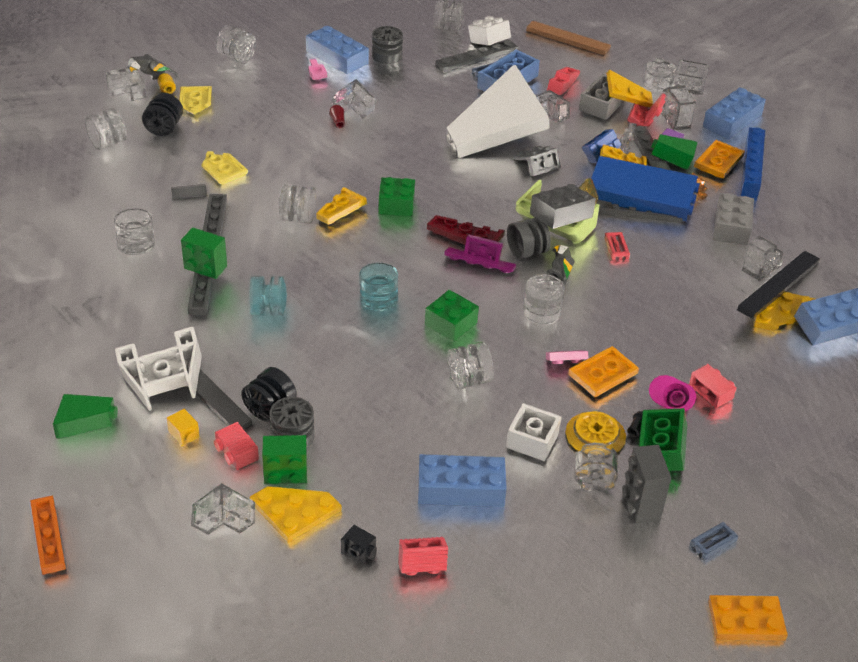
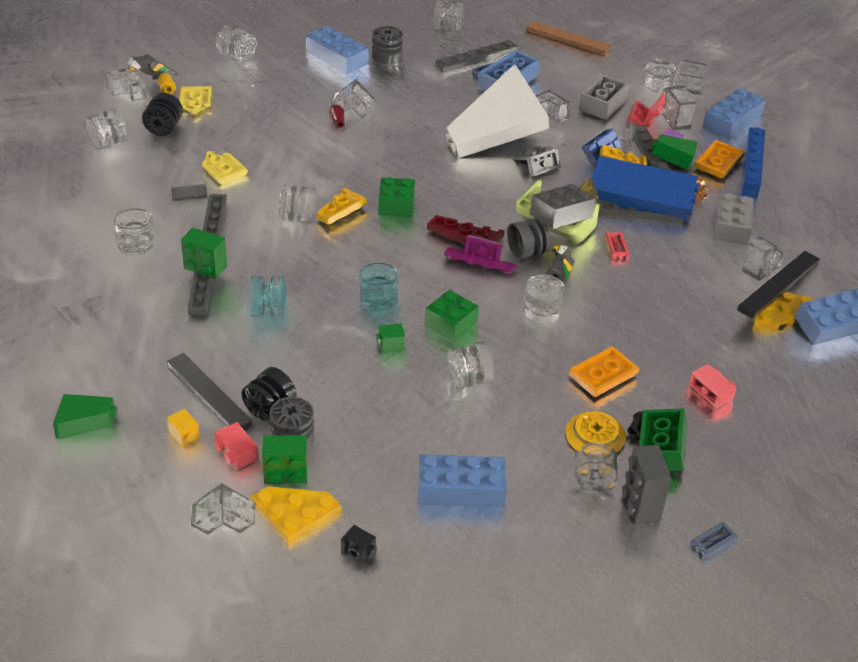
(47, 535): orange plate -> none
(162, 369): white wedge -> none
(317, 71): bright pink plate -> none
(391, 338): none -> green brick
(422, 555): coral brick -> none
(489, 30): white brick -> none
(533, 432): white brick -> none
(563, 80): coral slope -> none
(575, 356): bright pink plate -> none
(627, 90): yellow wing -> none
(672, 393): dark pink piece -> none
(747, 618): light orange plate -> none

